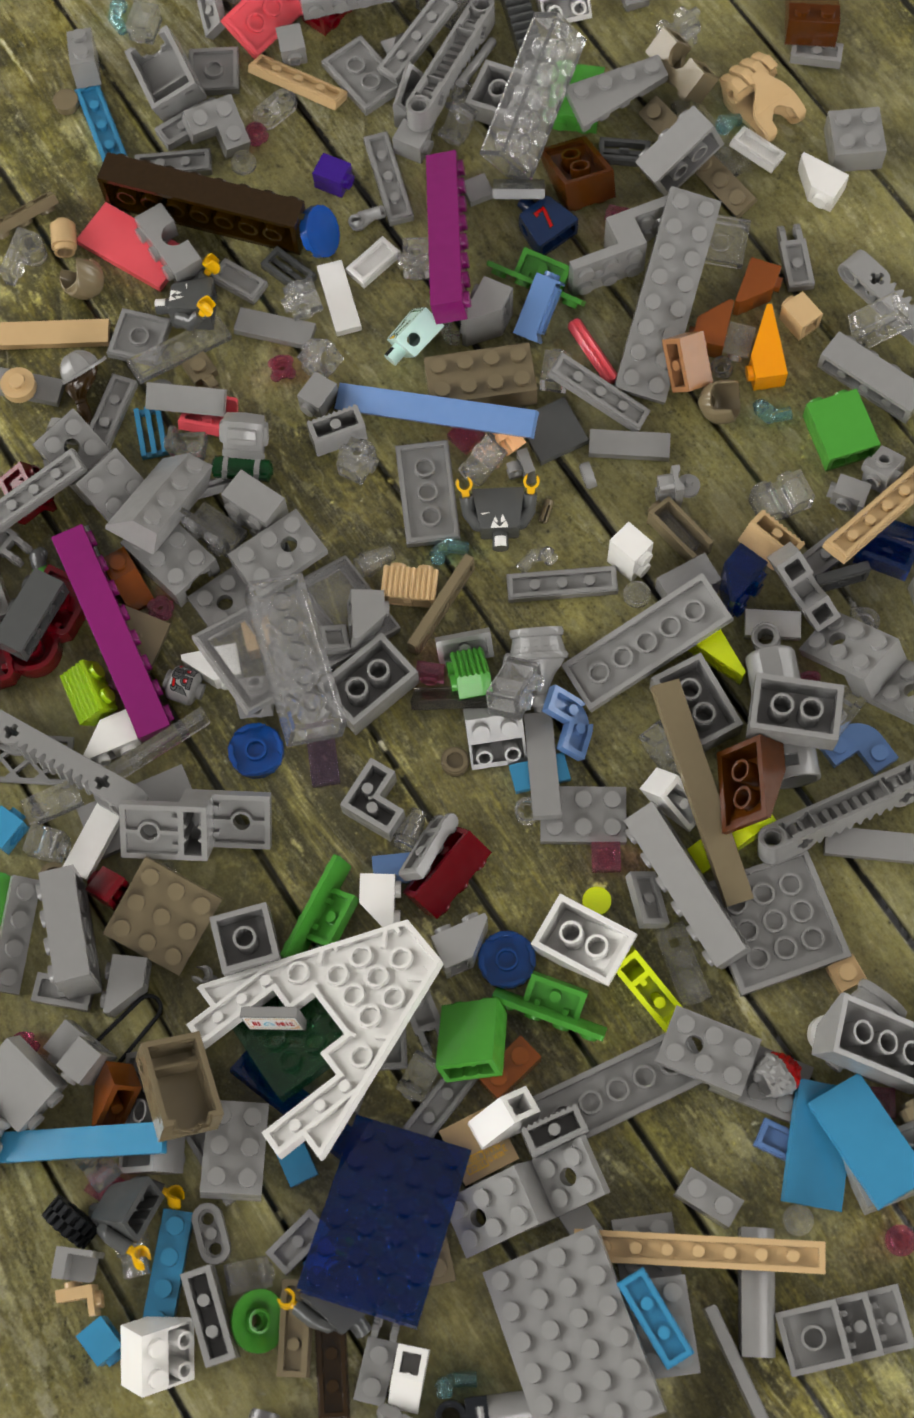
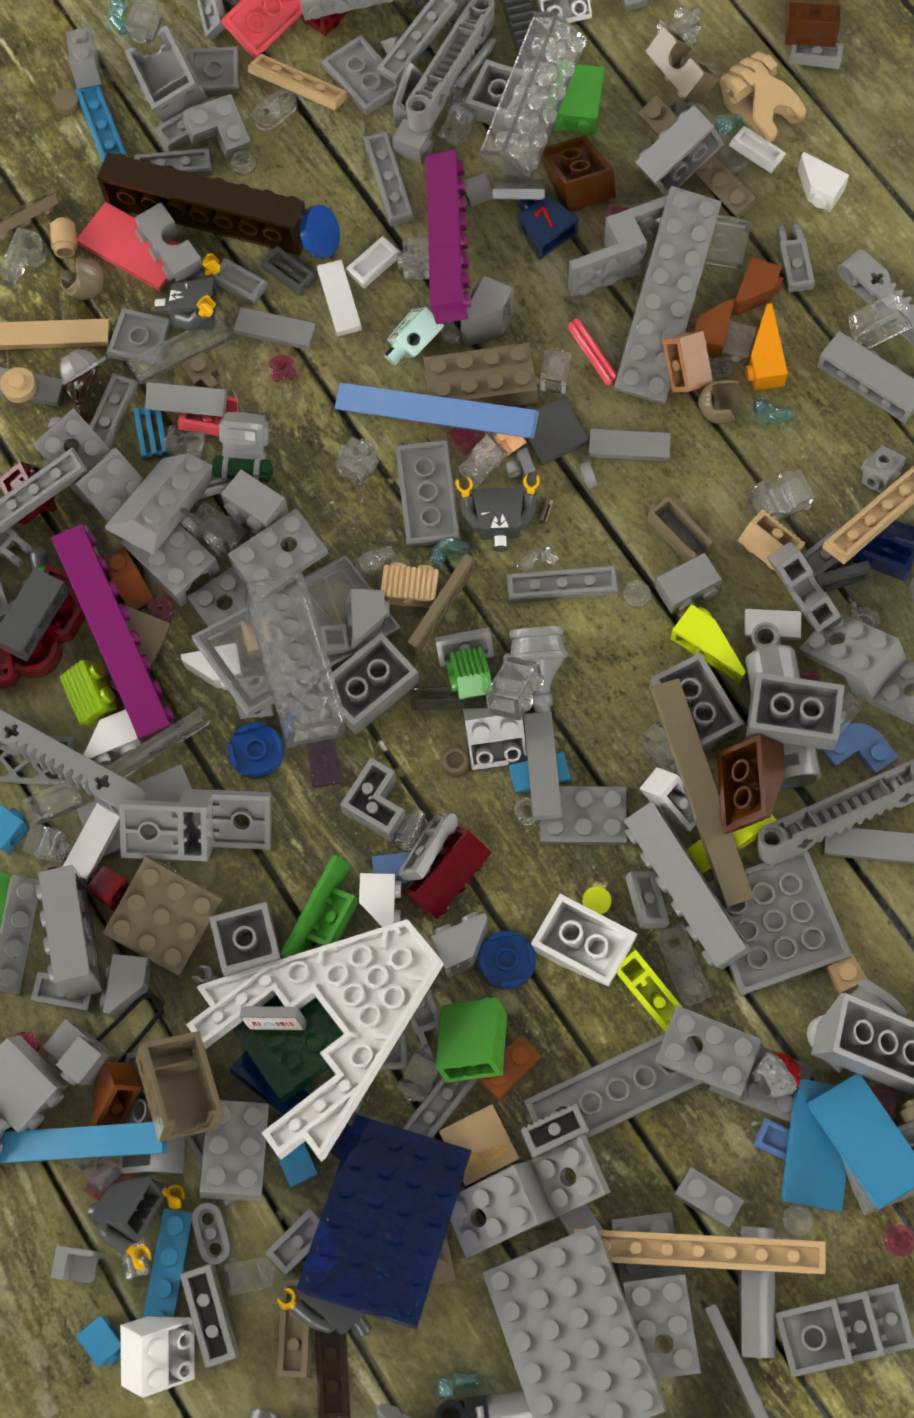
(70, 1222): black tyre -> none
(77, 1291): tan bracket -> none
(183, 685): light grey head -> none
(257, 128): clear pink plate -> none
(265, 1333): bright green dish -> none
(291, 44): light grey brick -> none
(301, 299): clear brick -> none
(317, 395): light grey brick -> none
(320, 356): clear brick -> none
(333, 175): dark purple brick -> none
(336, 429): light grey brick -> none
(363, 218): light grey arm -> none
(377, 1365): light grey hinge -> none
(408, 1377): white slope -> none
(431, 673): clear pink plate -> none
(504, 1117): white slope -> none
(533, 262): bright green bracket -> none
(539, 306): medium blue window -> none
(553, 1002): bright green bracket -> none
(576, 728): medium blue plate -> none
(598, 392): light grey tile -> none
(602, 94): light grey wing -> none
(605, 857): clear pink plate -> none
(623, 155): dark grey tile -> none
(630, 552): white brick -> none
(647, 642): light grey plate -> none
(655, 1318): dark azure tile -> none
(676, 486): light grey hips -> none
(741, 578): clear blue slope -> none
(800, 315): tan brick -> none
(840, 429): bright green brick -> none
(848, 493): light grey brick -> none
(855, 139): light grey brick -> none

